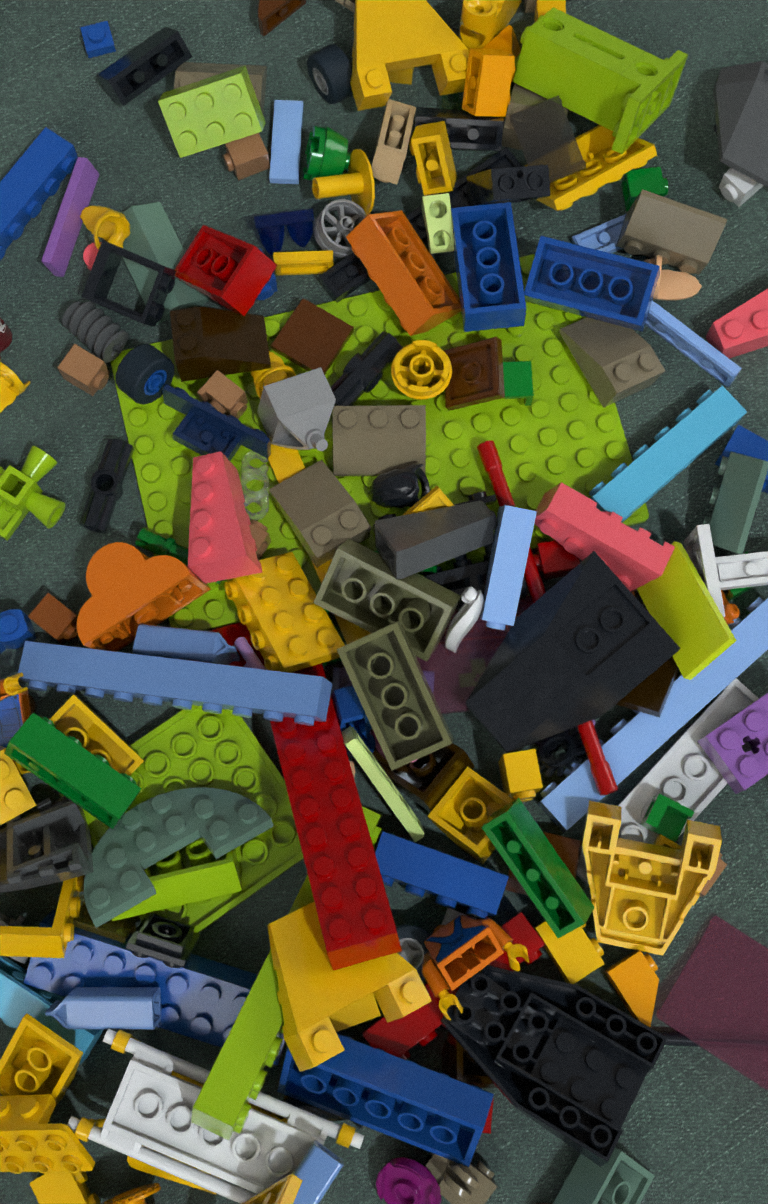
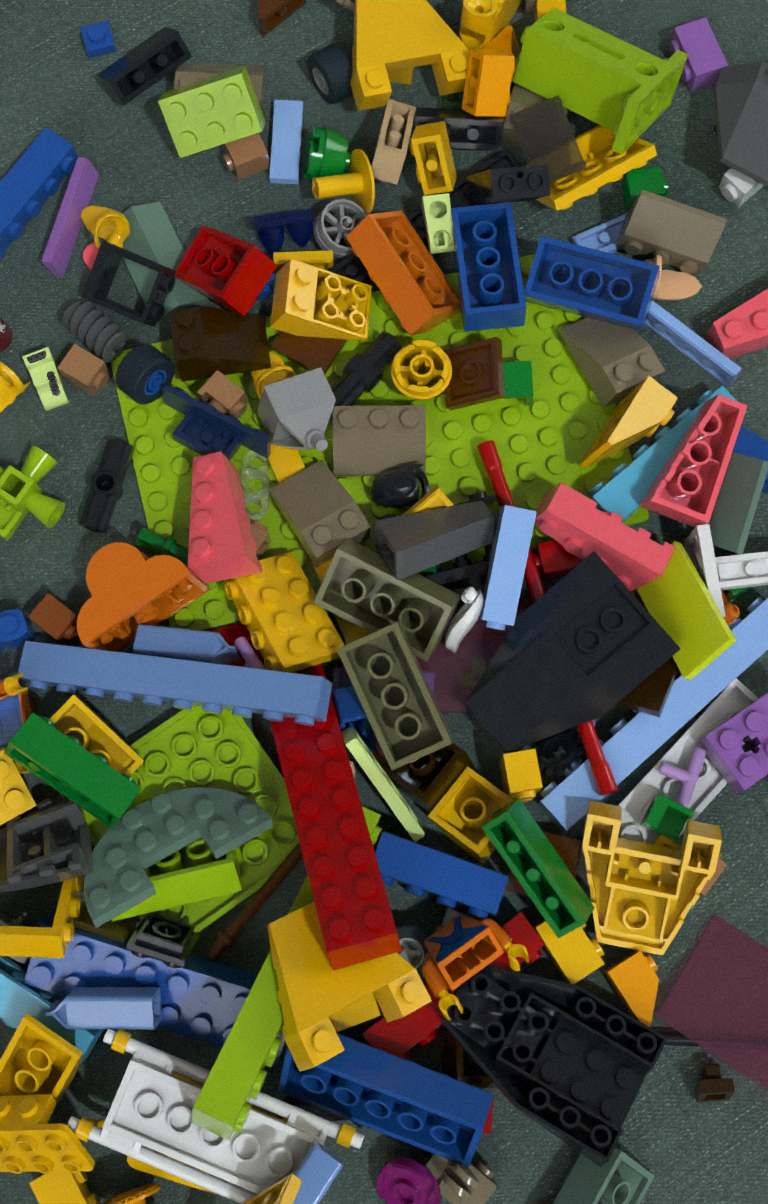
(46, 378): none -> yellowish green leg
(226, 938): none -> reddish brown bar
(319, 303): none -> yellow slope
(632, 419): none -> yellow slope
(687, 777): none -> lavender piece
(696, 469): none -> coral wedge
(703, 52): none -> medium lavender brick
(712, 1087): none -> dark brown tile

